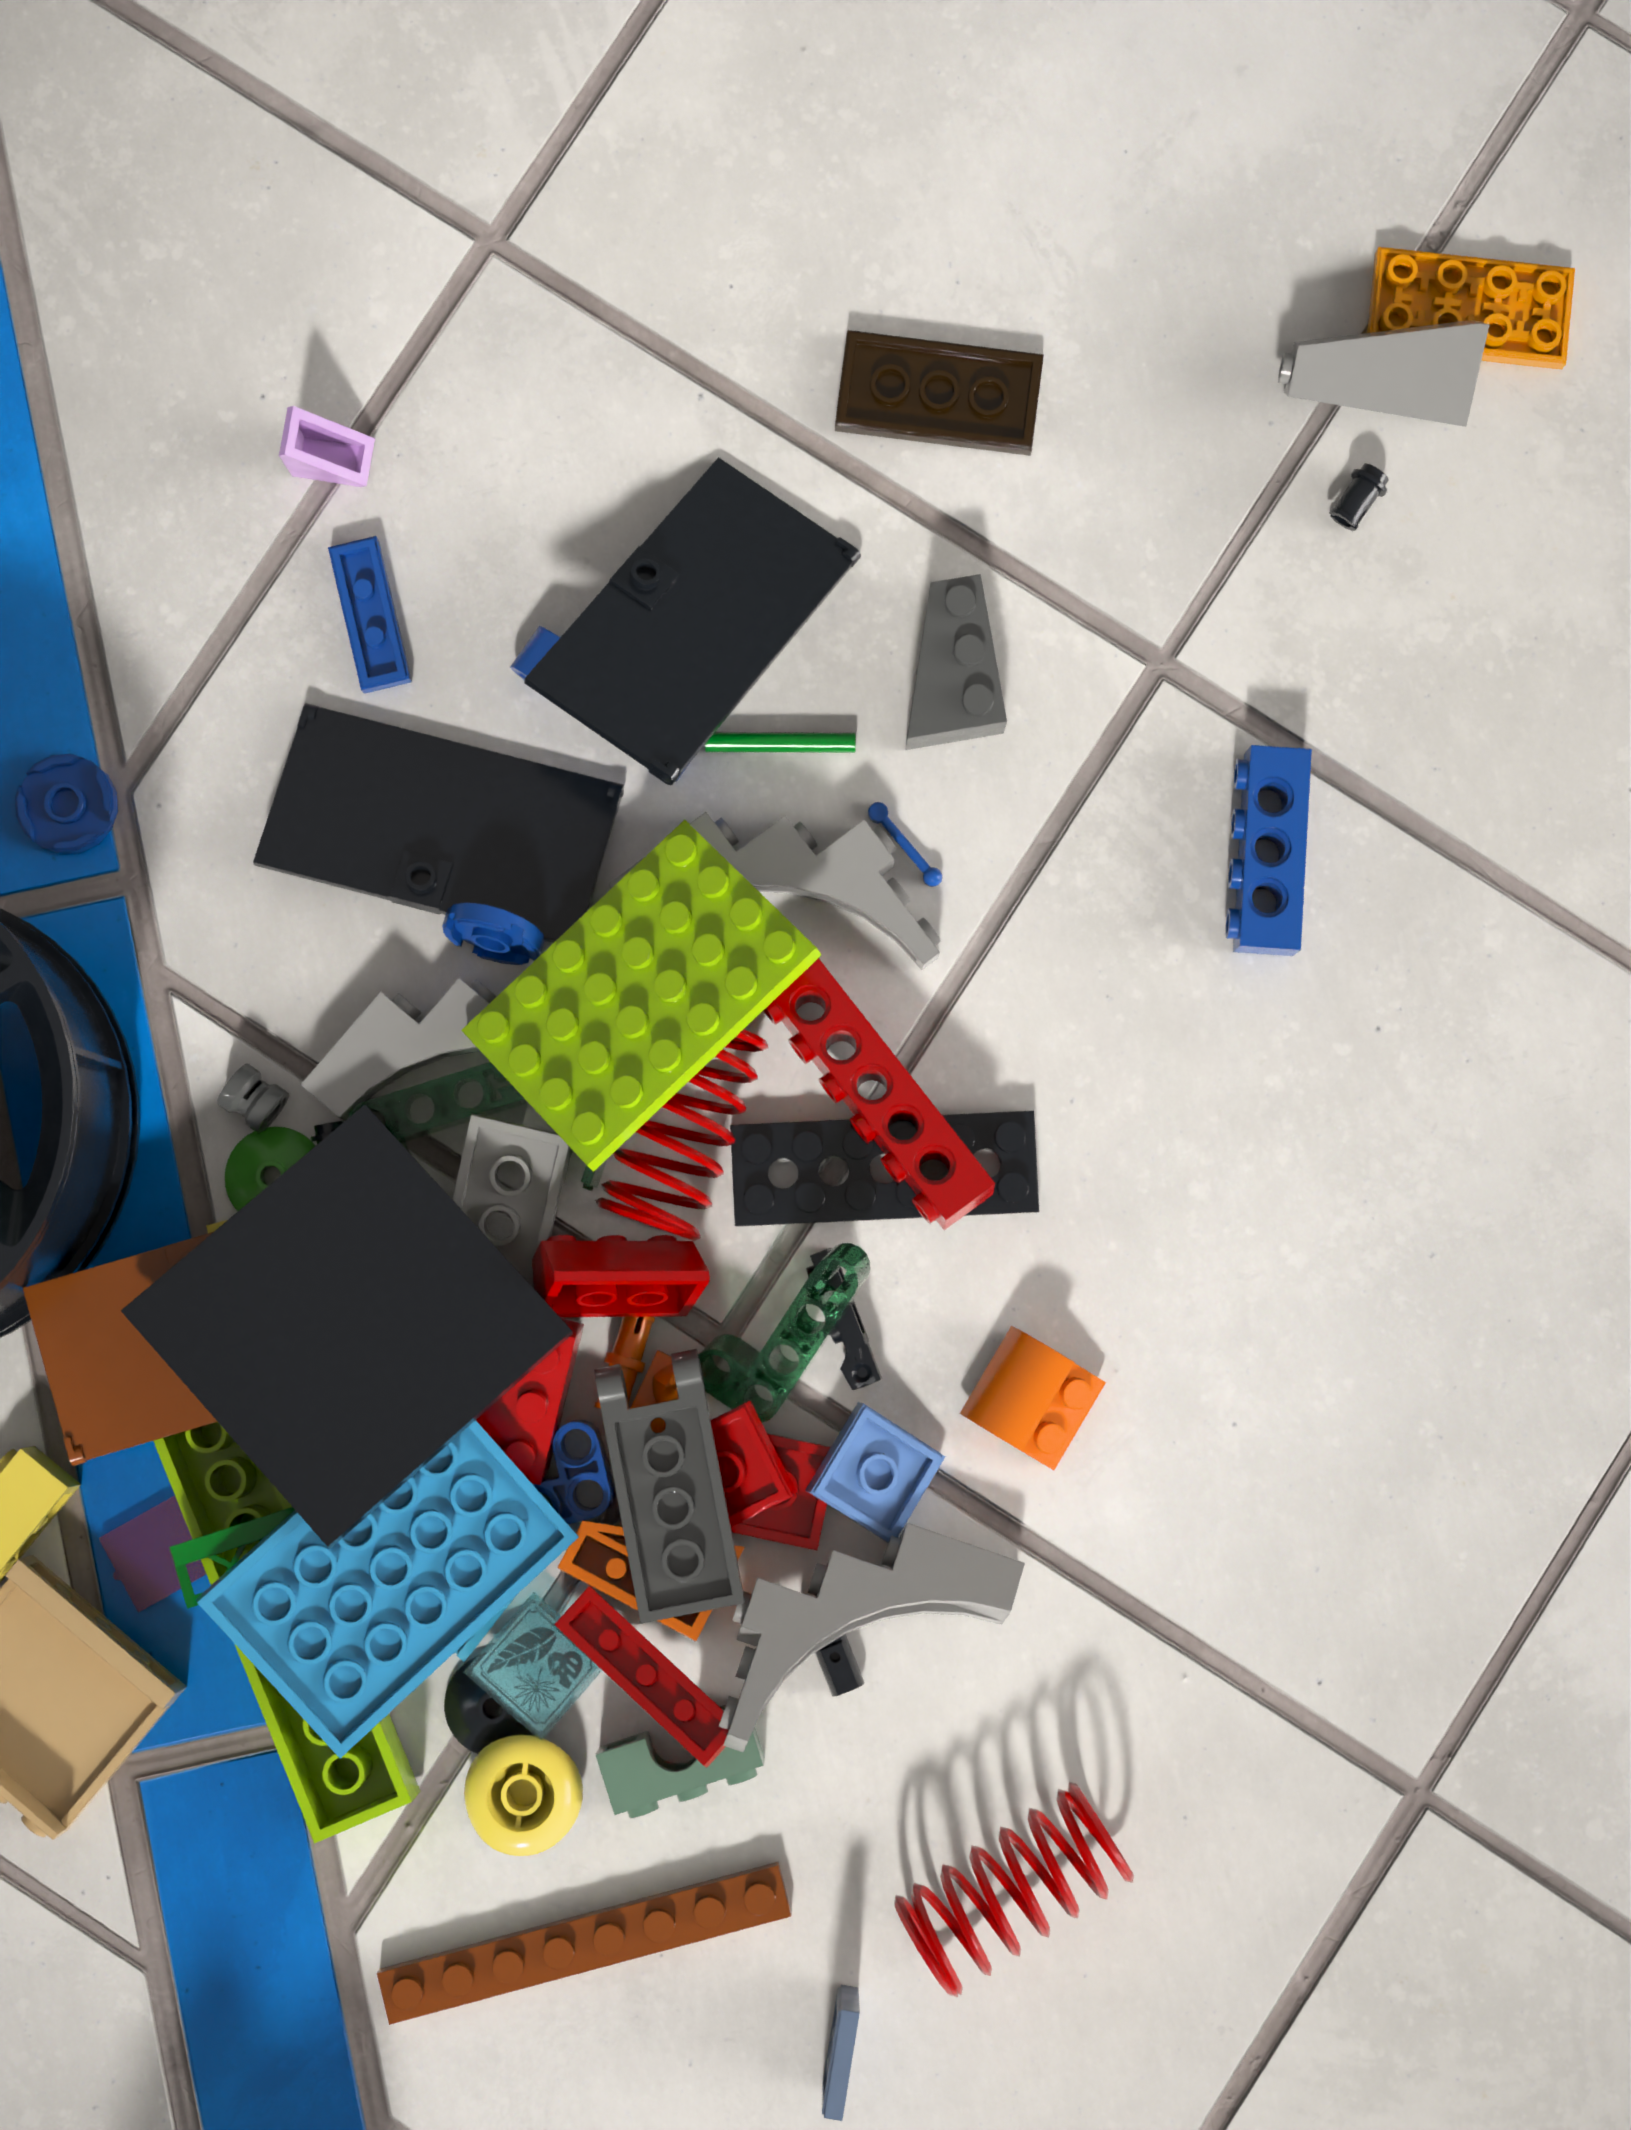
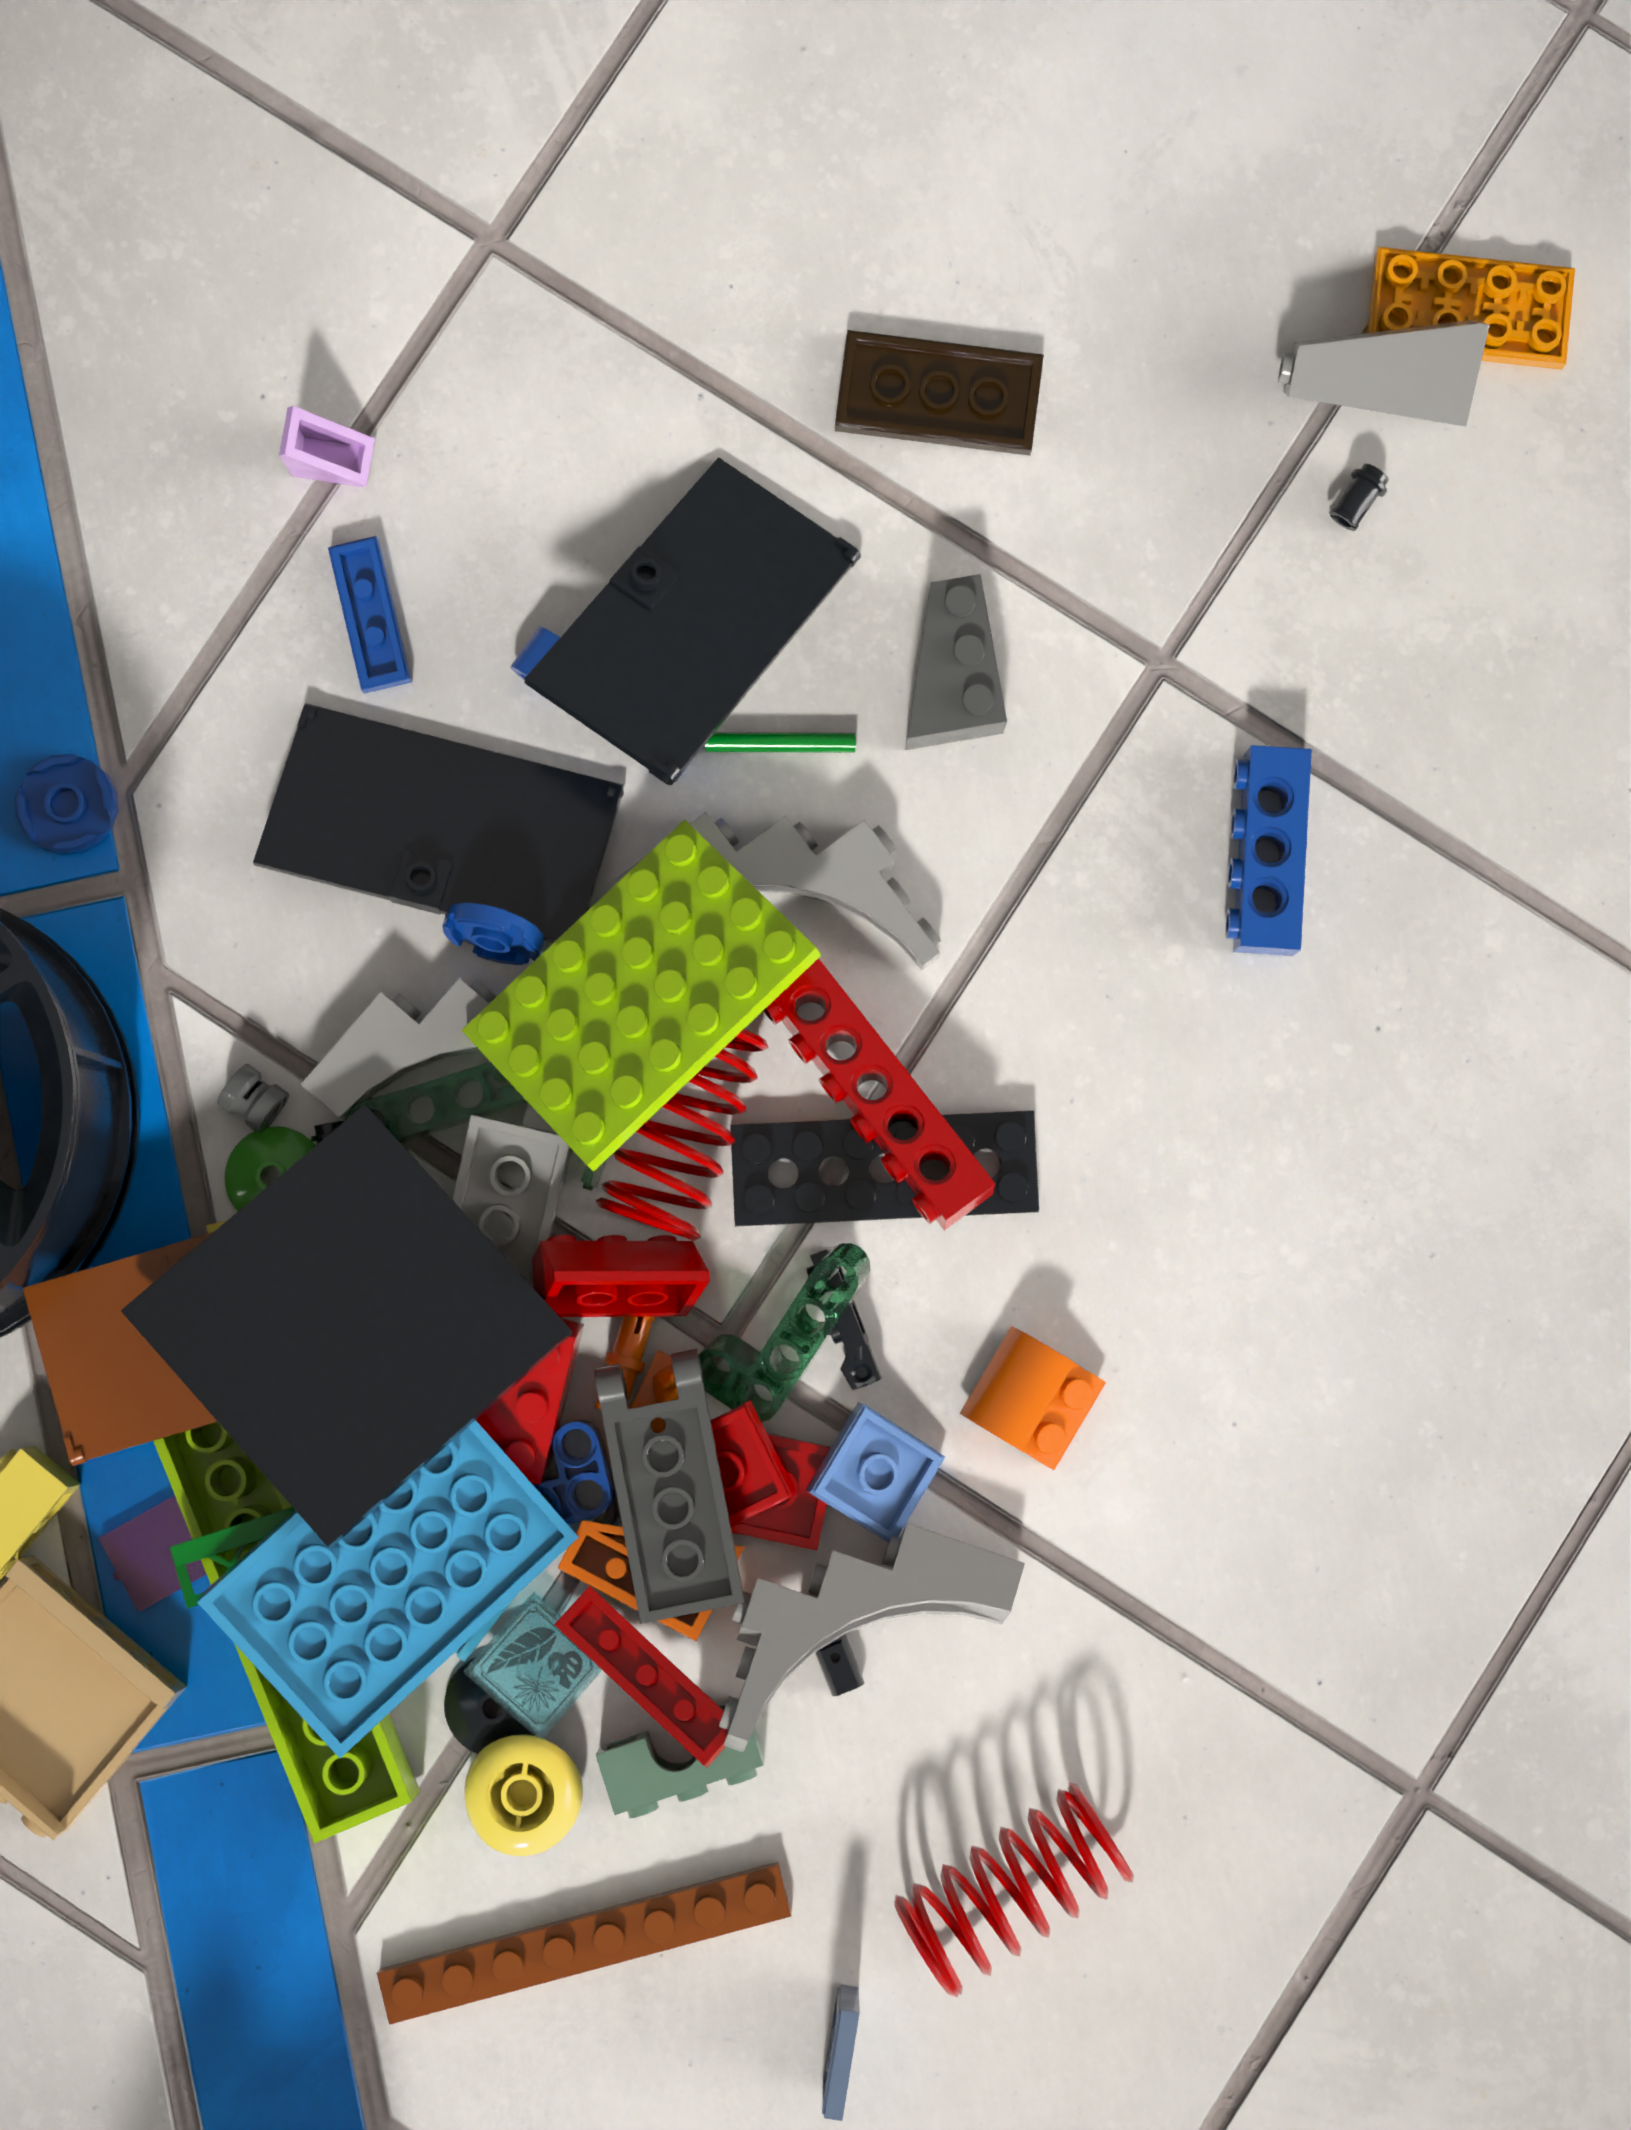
(879, 814): blue hinge -> none

